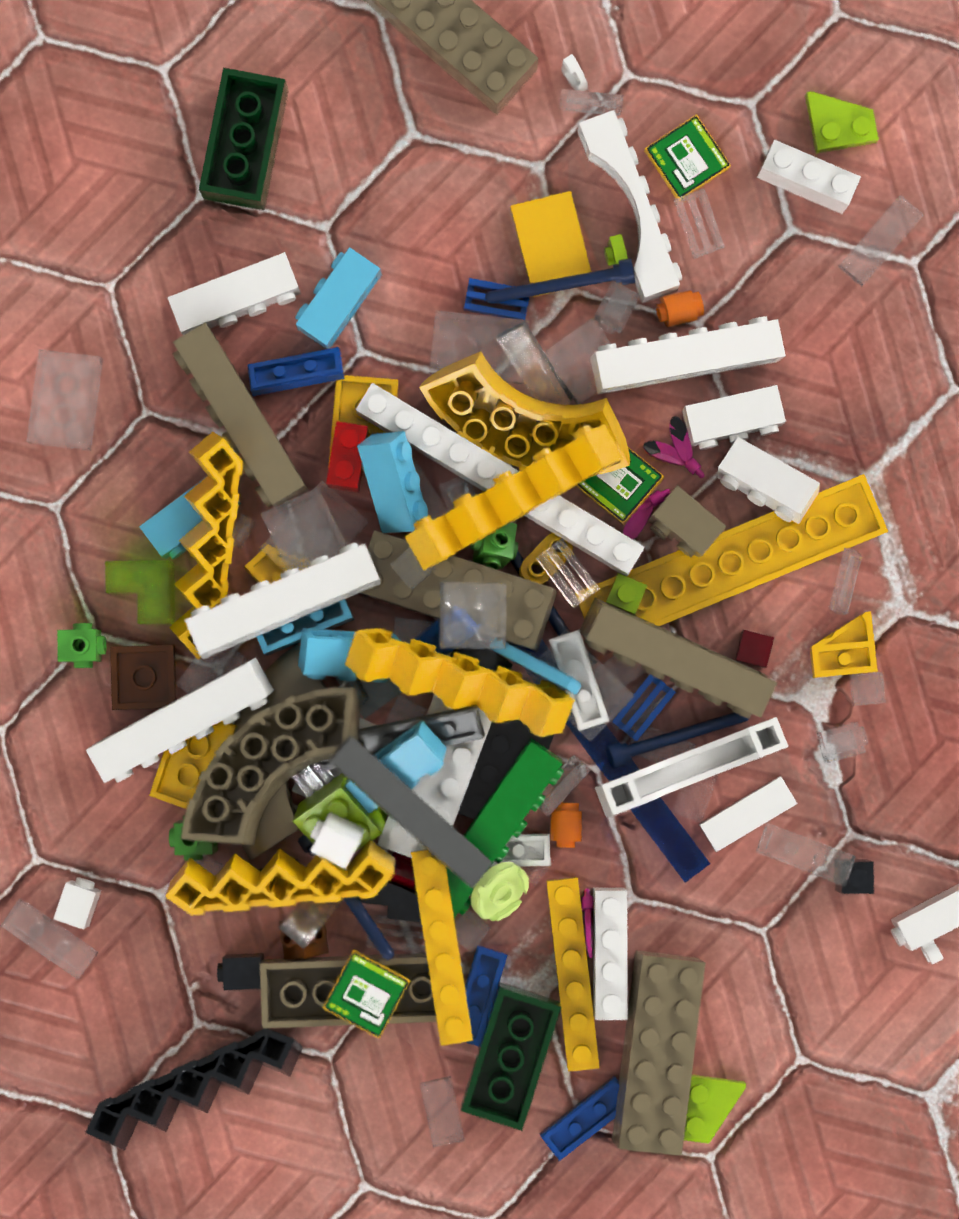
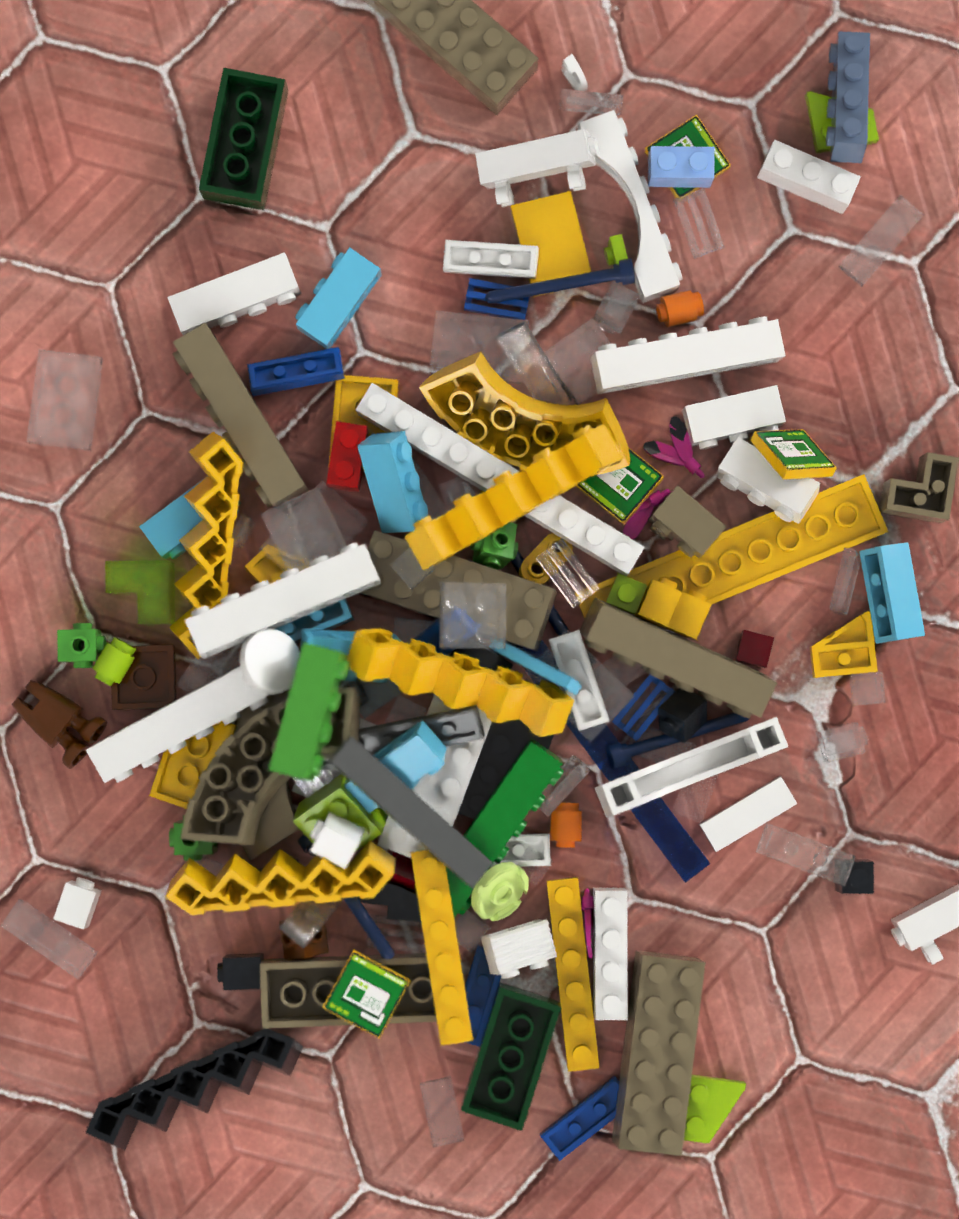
(53, 716): none -> reddish brown piece
(114, 661): none -> lime brick
(269, 661): none -> white tile
(309, 712): none -> bright green brick
(490, 259): none -> white tile
(519, 947): none -> white brick
(535, 160): none -> white brick
(674, 609): none -> yellow brick
(680, 166): none -> light blue brick
(682, 715): none -> black brick
(793, 454): none -> tile
(849, 97): none -> sand blue brick
(892, 592): none -> medium azure brick
(927, 497): none -> dark tan brick

